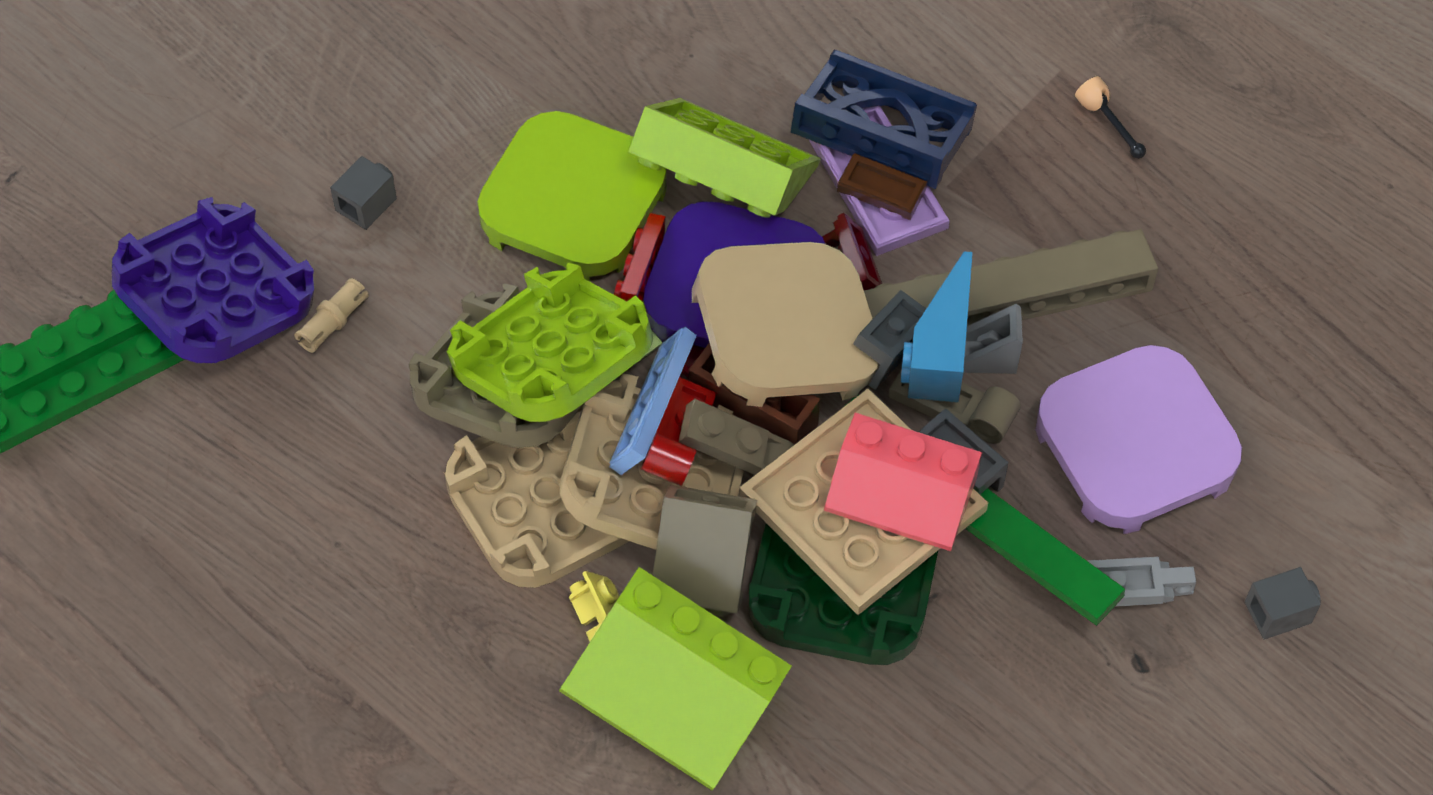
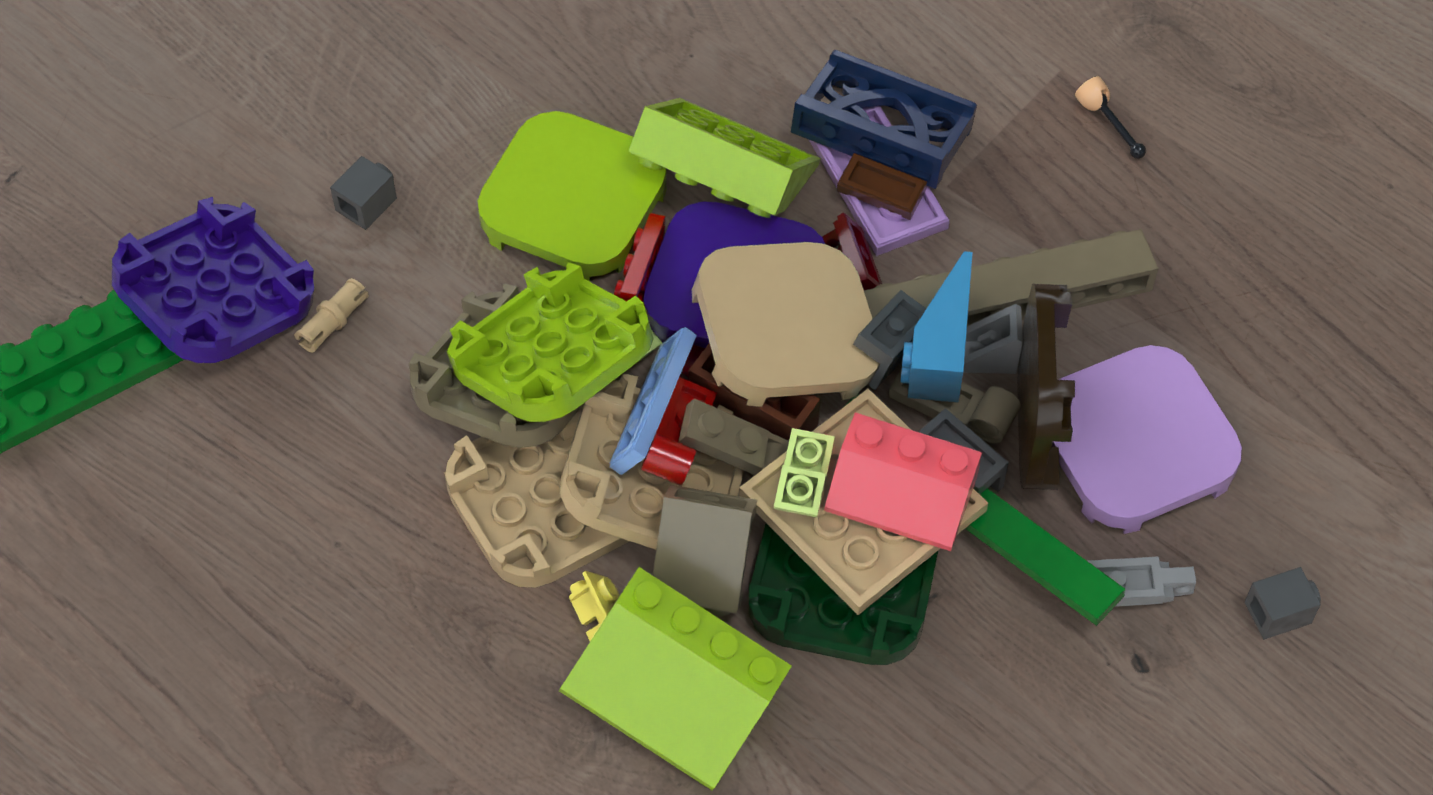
(804, 472): none -> yellowish green slope
(1043, 398): none -> dark brown tile

